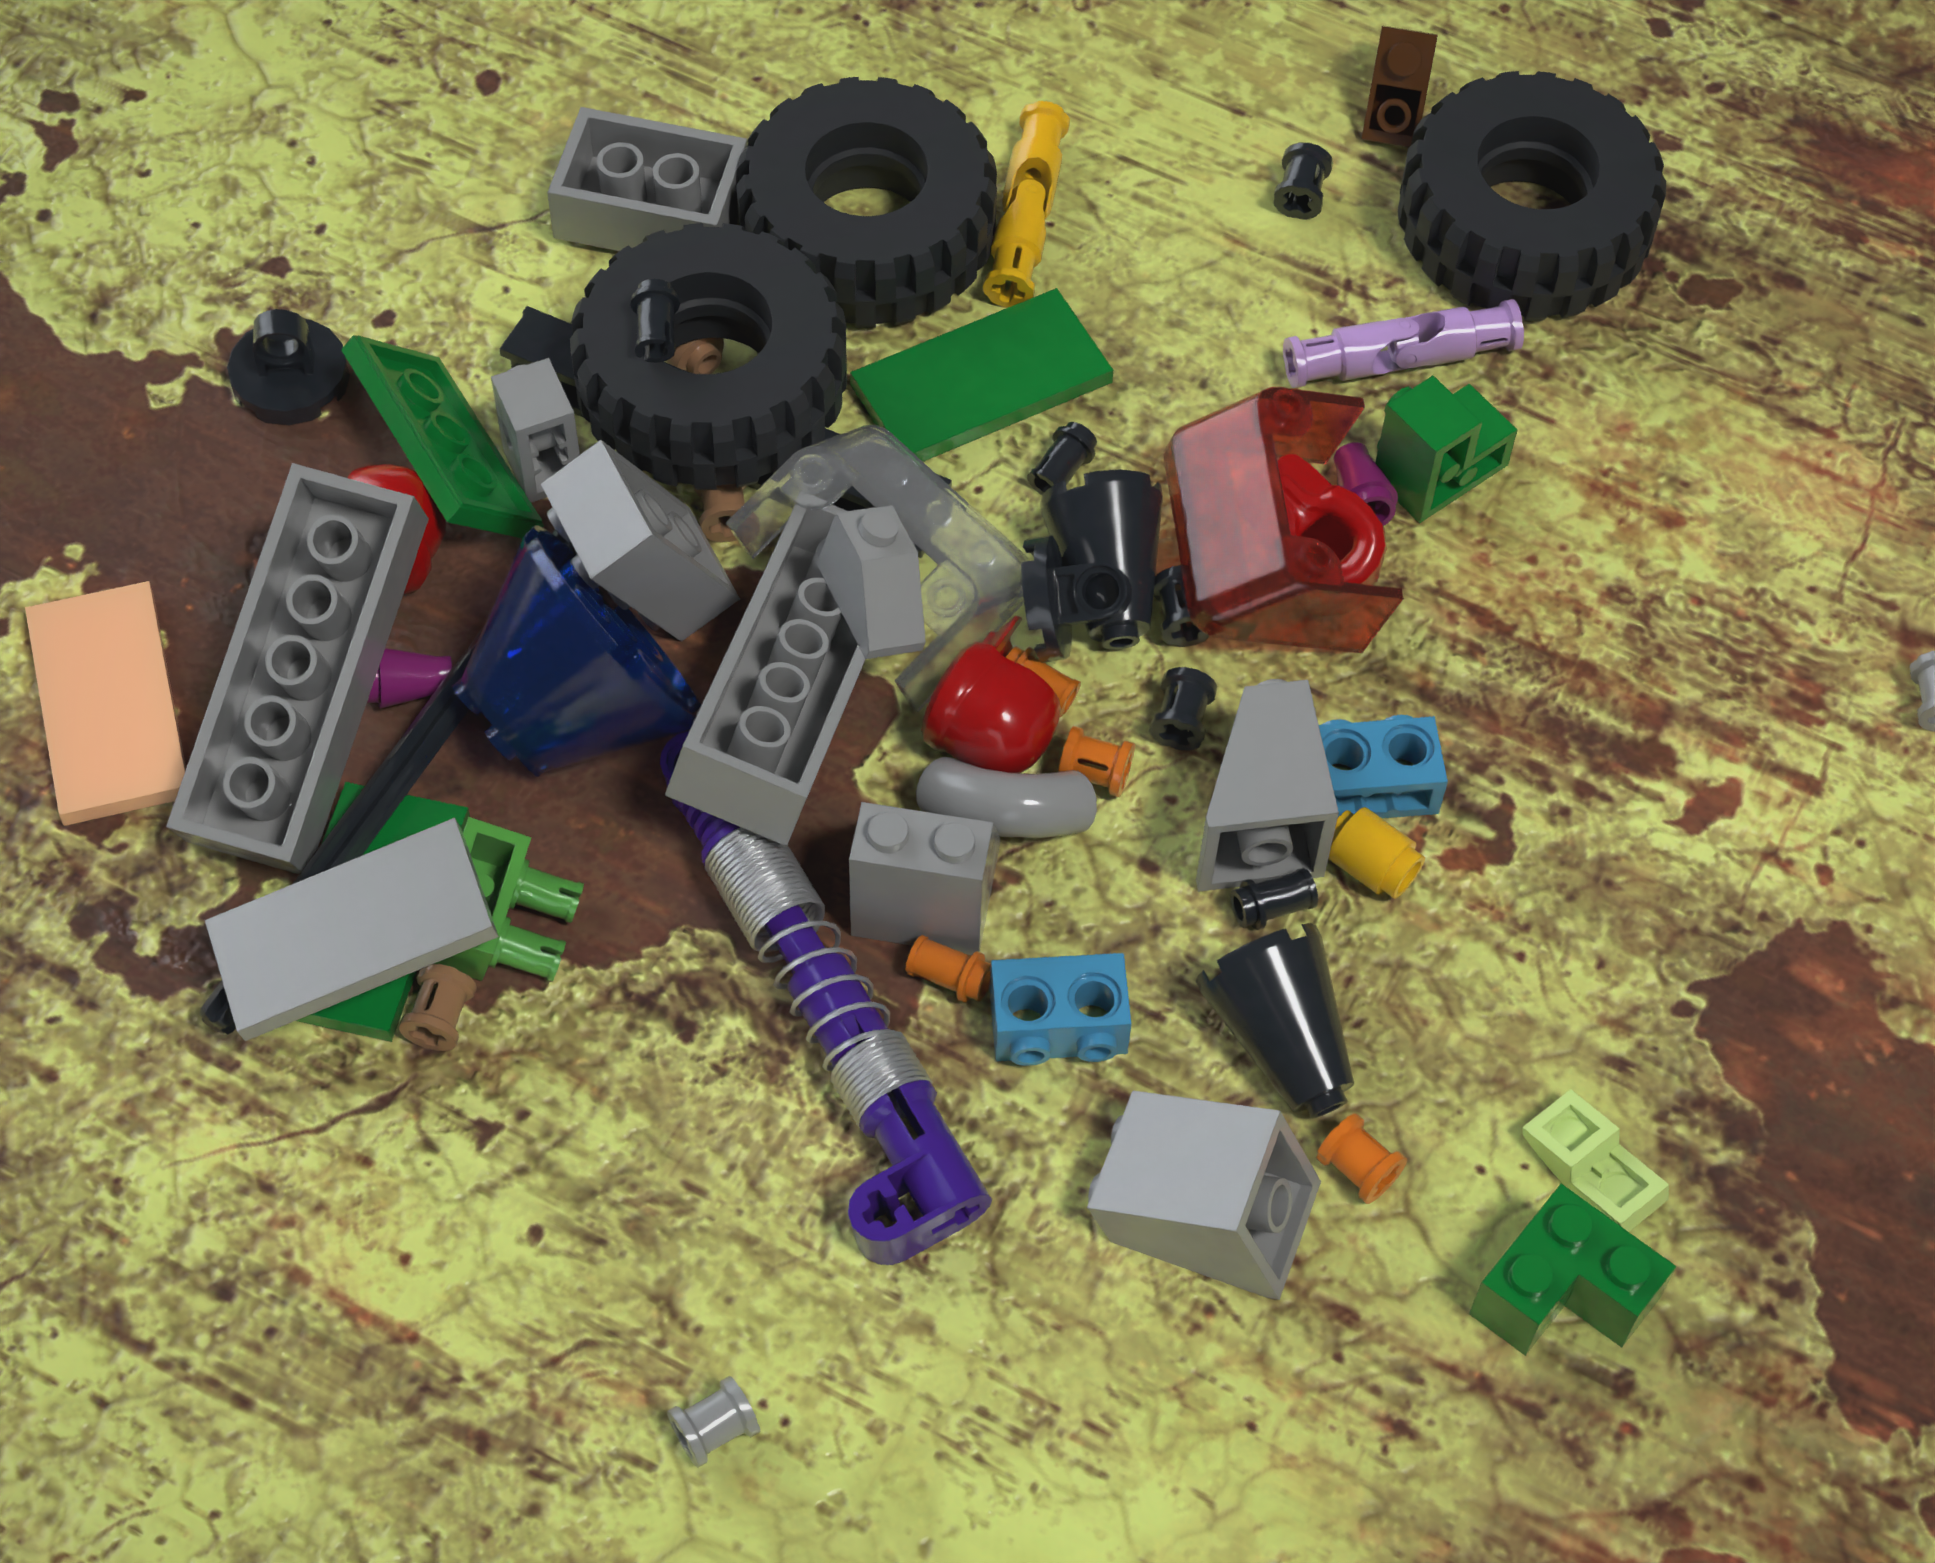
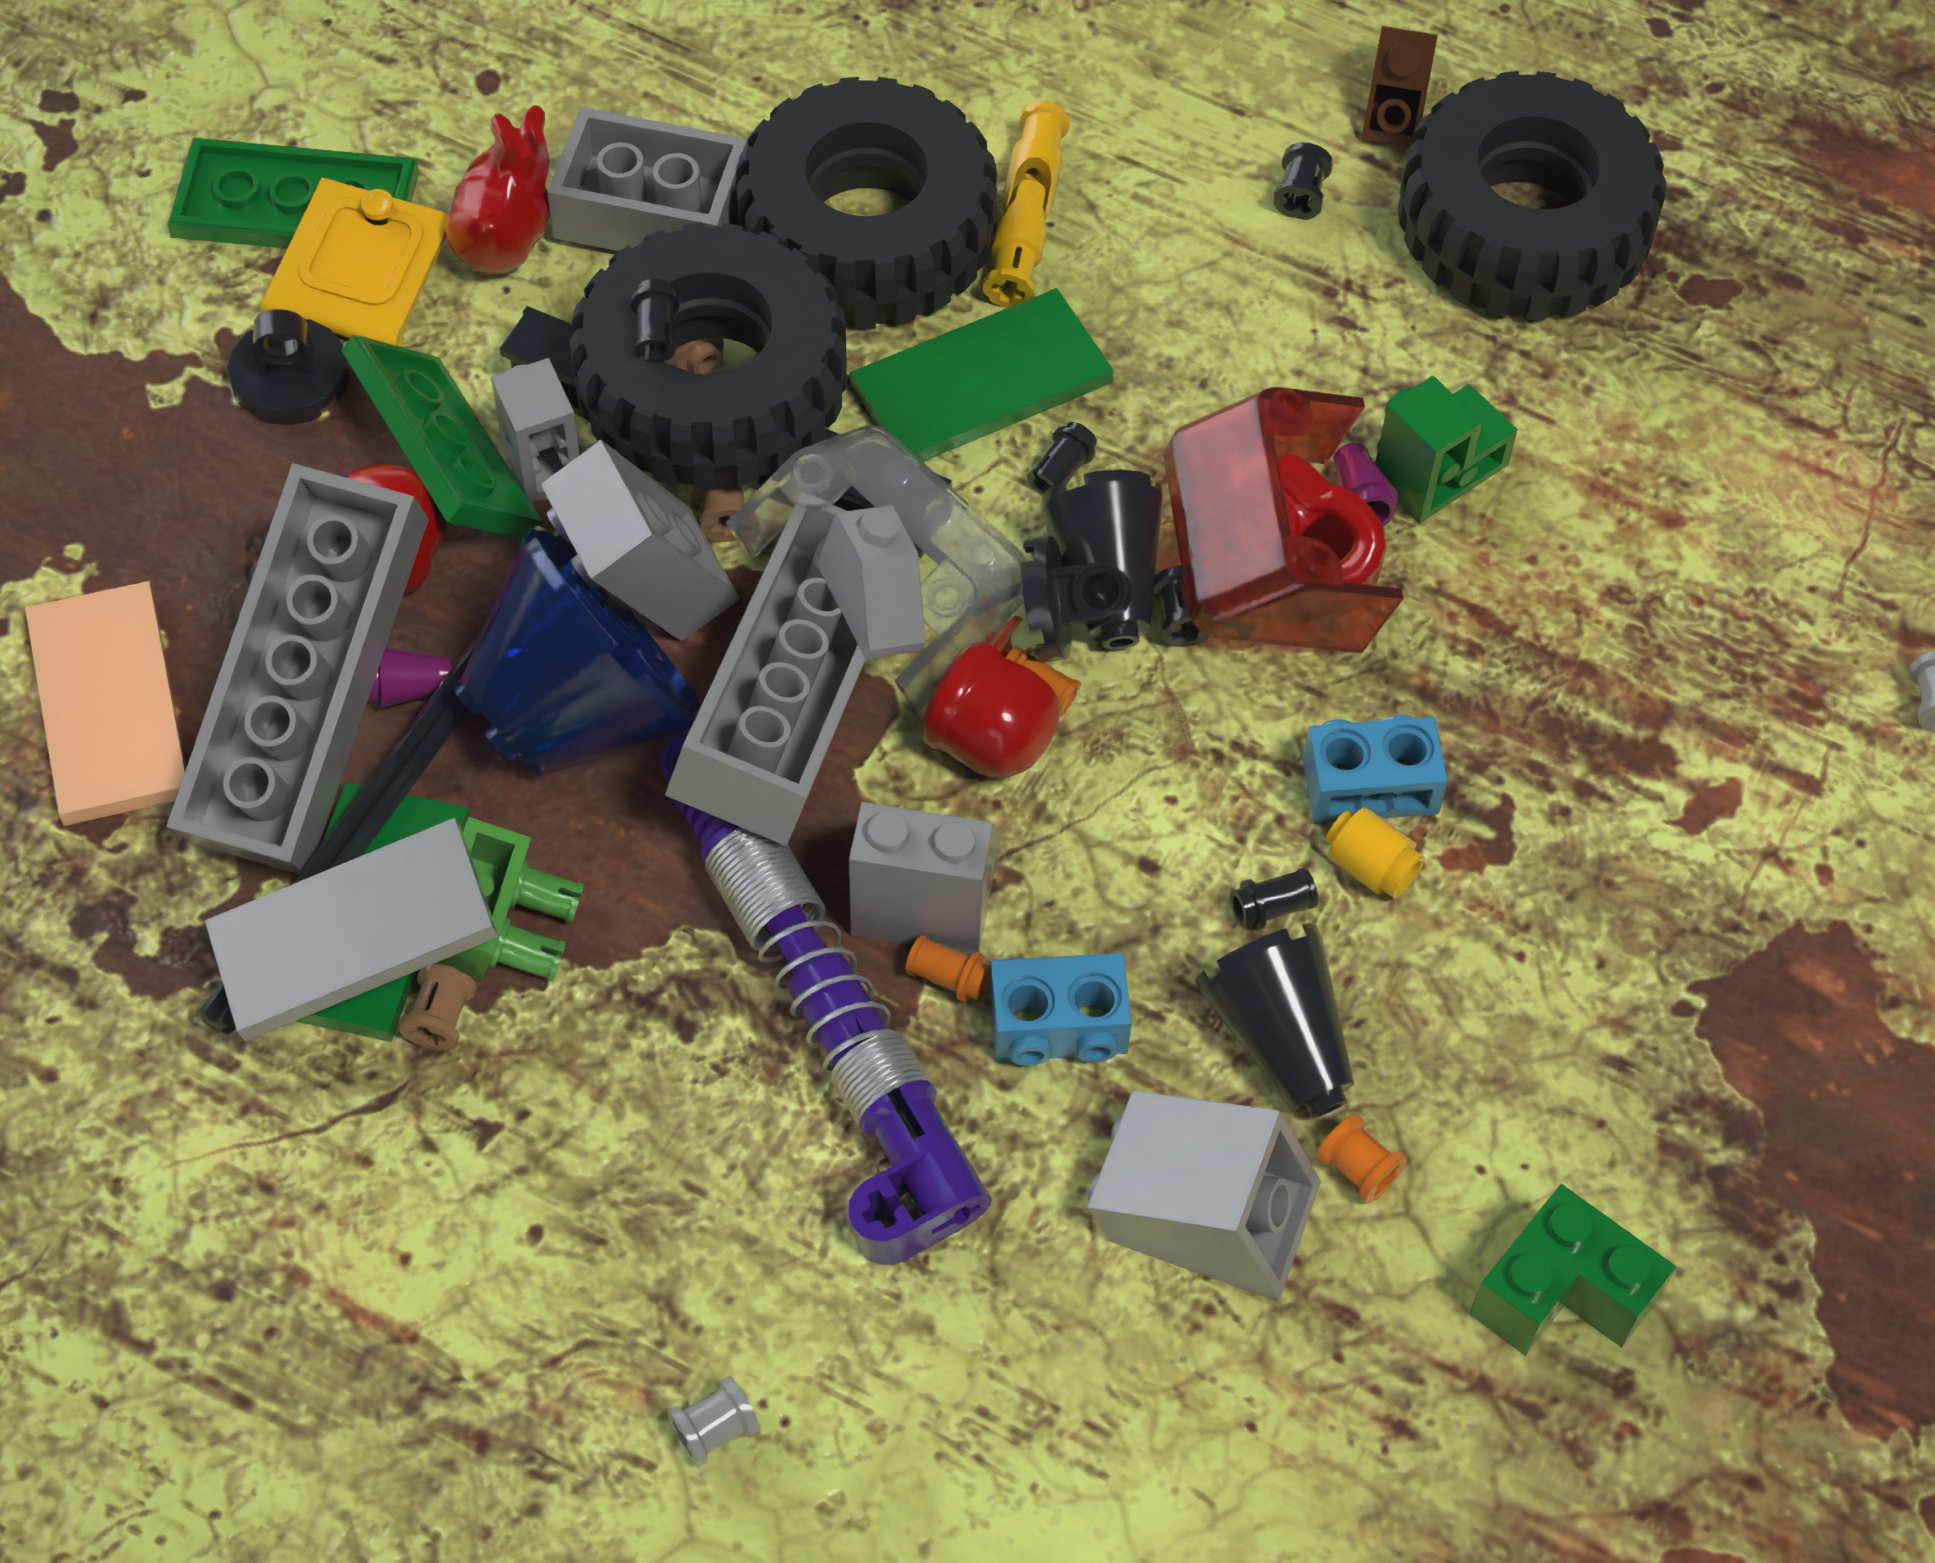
(262, 190): none -> green tile
(356, 272): none -> yellow container
(503, 198): none -> red piece
(1015, 802): light grey cylinder -> none
(1098, 760): orange bush -> none
(1183, 708): black bush -> none
(1272, 792): light grey slope -> none
(1411, 343): lavender piece -> none
(1587, 1159): yellowish green slope -> none

